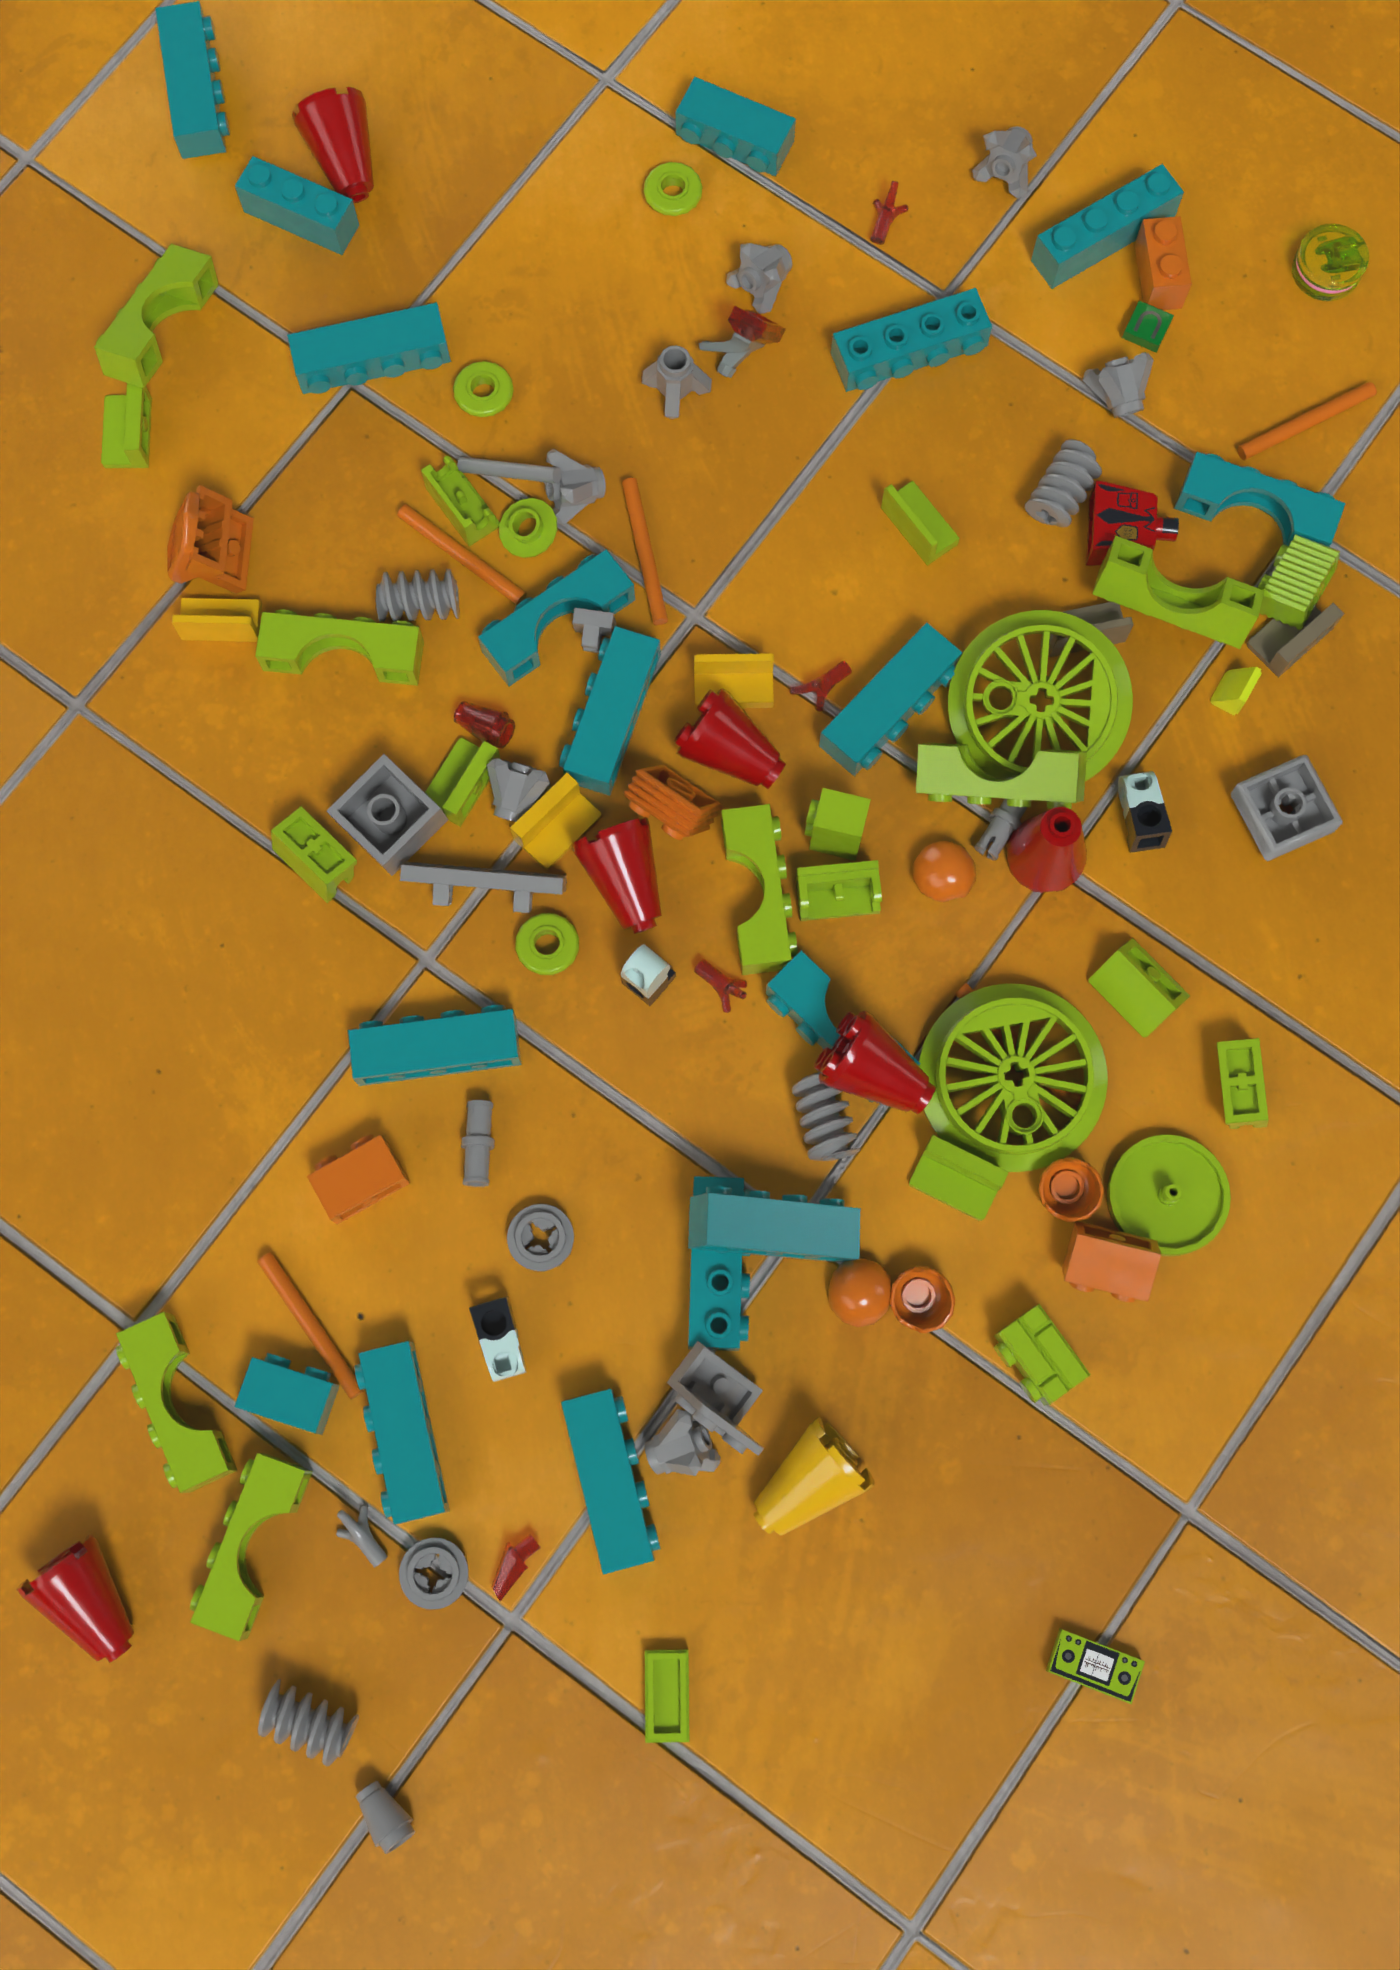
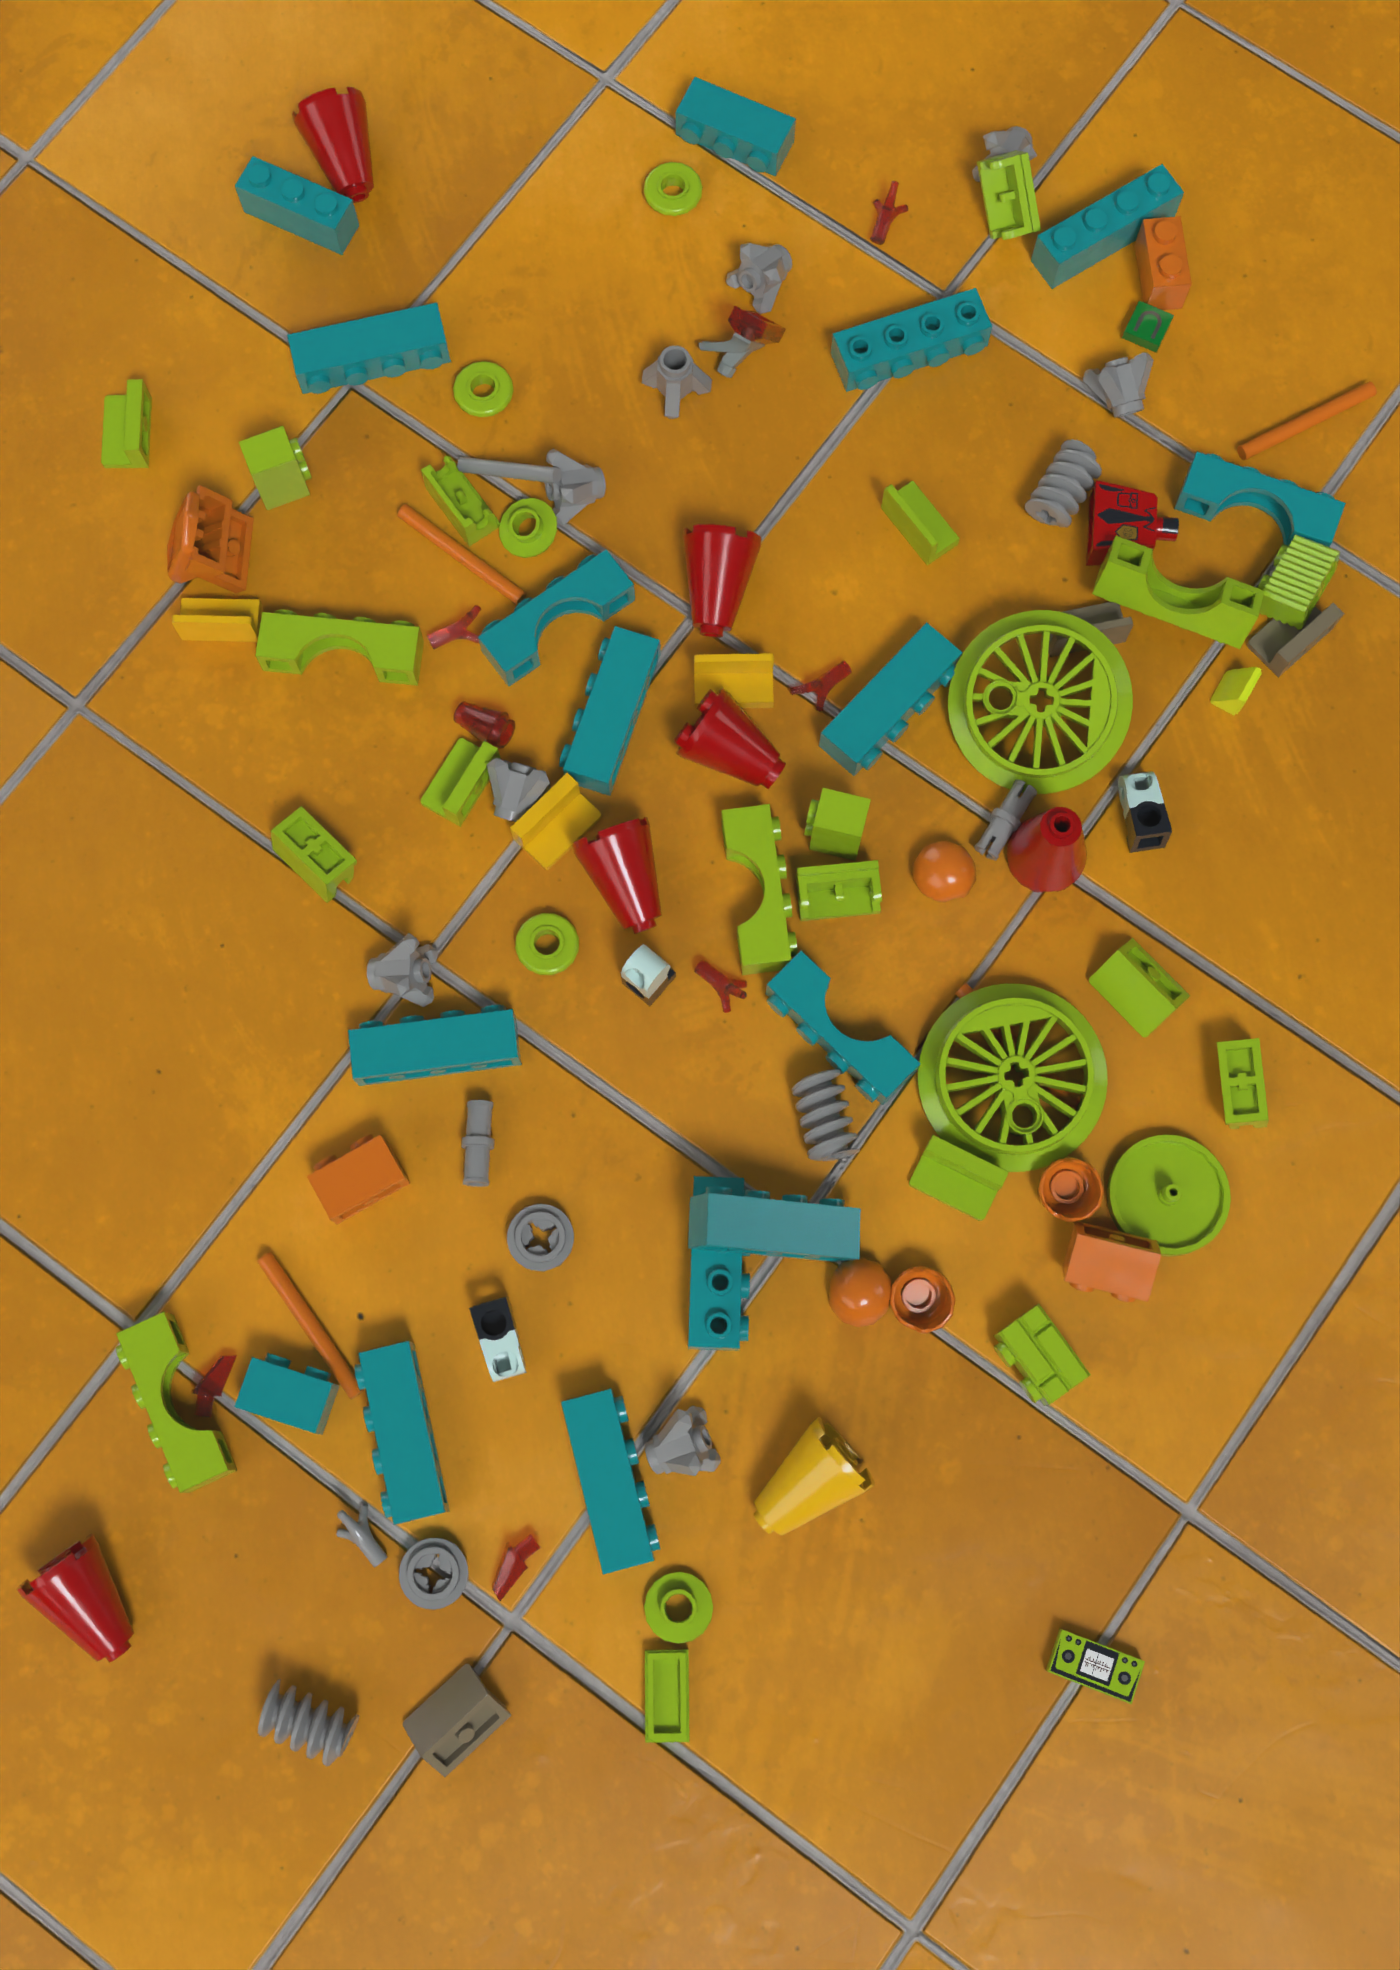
(175, 284): lime arch -> none
(191, 79): teal brick -> none
(212, 1385): none -> clear red bar
(229, 1598): lime arch -> none
(276, 467): none -> lime brick
(384, 1817): light grey cone -> none
(388, 814): light grey brick -> none
(404, 971): none -> light grey rock
(417, 596): light grey piece -> none
(445, 876): light grey hinge -> none
(455, 1720): none -> dark tan panel
(456, 630): none -> clear red bar
(593, 626): light grey tile -> none
(644, 551): orange bar -> none
(656, 1613): none -> lime piece
(672, 801): orange brick -> none
(716, 1396): light grey bracket -> none
(718, 574): none -> red cone
(873, 1066): red cone -> none
(951, 770): lime arch -> none
(1009, 195): none -> lime hinge
(1290, 784): light grey brick -> none
(1330, 262): clear neon green head -> none

